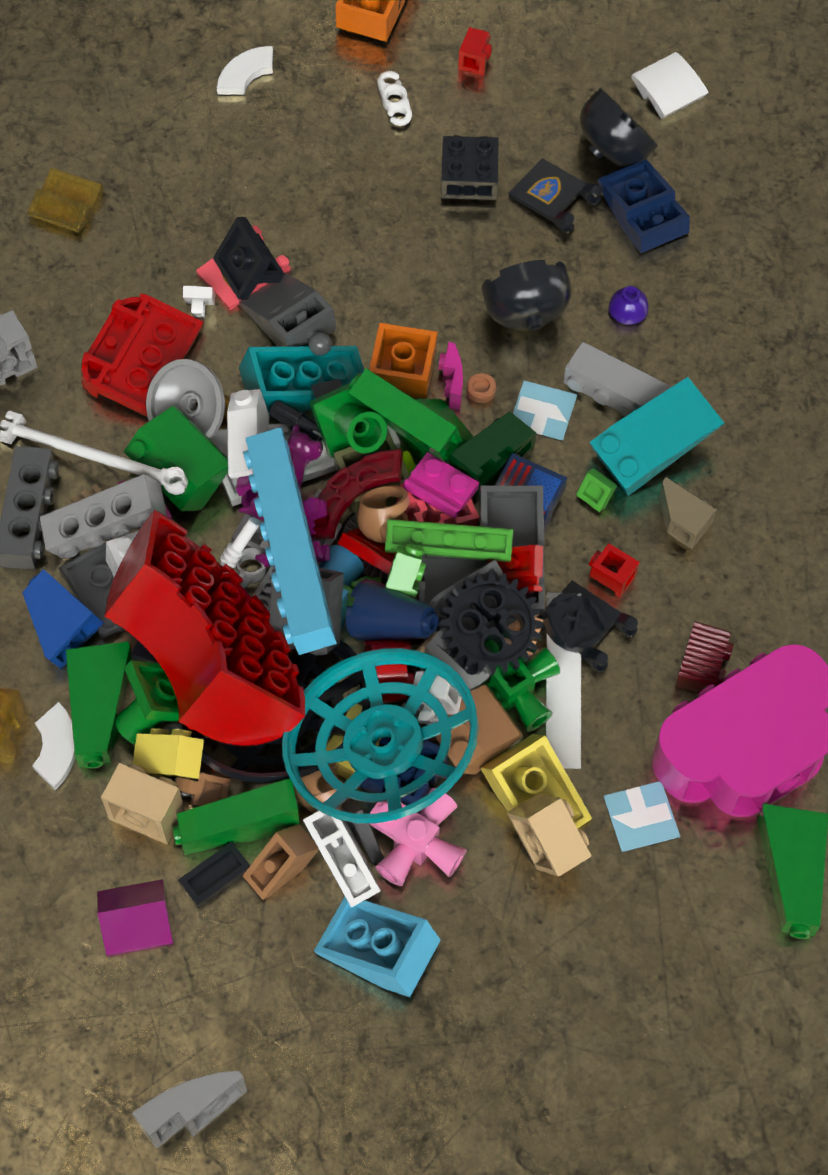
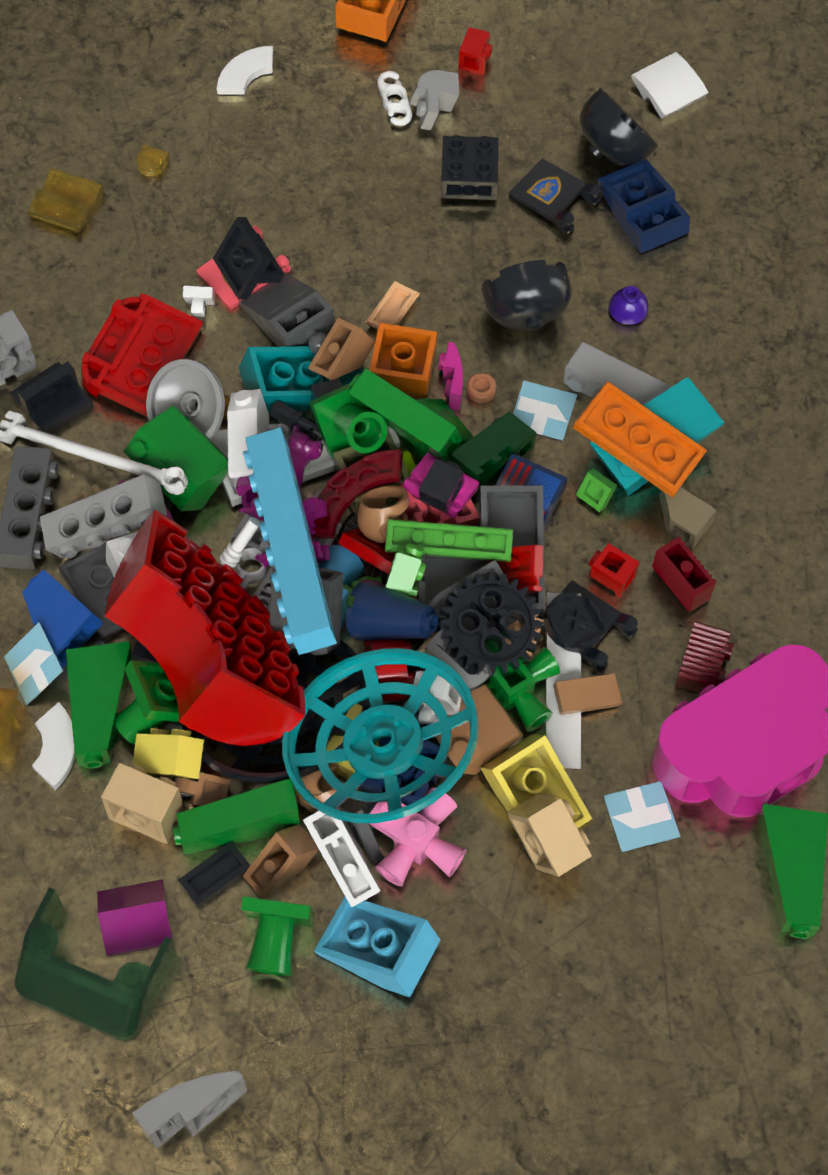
(33, 663): none -> medium azure sticker
(52, 398): none -> black bracket
(101, 1004): none -> clear green windscreen
(151, 160): none -> clear yellow tile
(274, 933): none -> green plant
(342, 351): none -> medium nougat slope
(392, 306): none -> light nougat tile
(434, 92): none -> light grey brick
(442, 485): none -> black brick
(587, 694): none -> medium nougat tile
(639, 439): none -> orange tile
(684, 574): none -> dark red brick

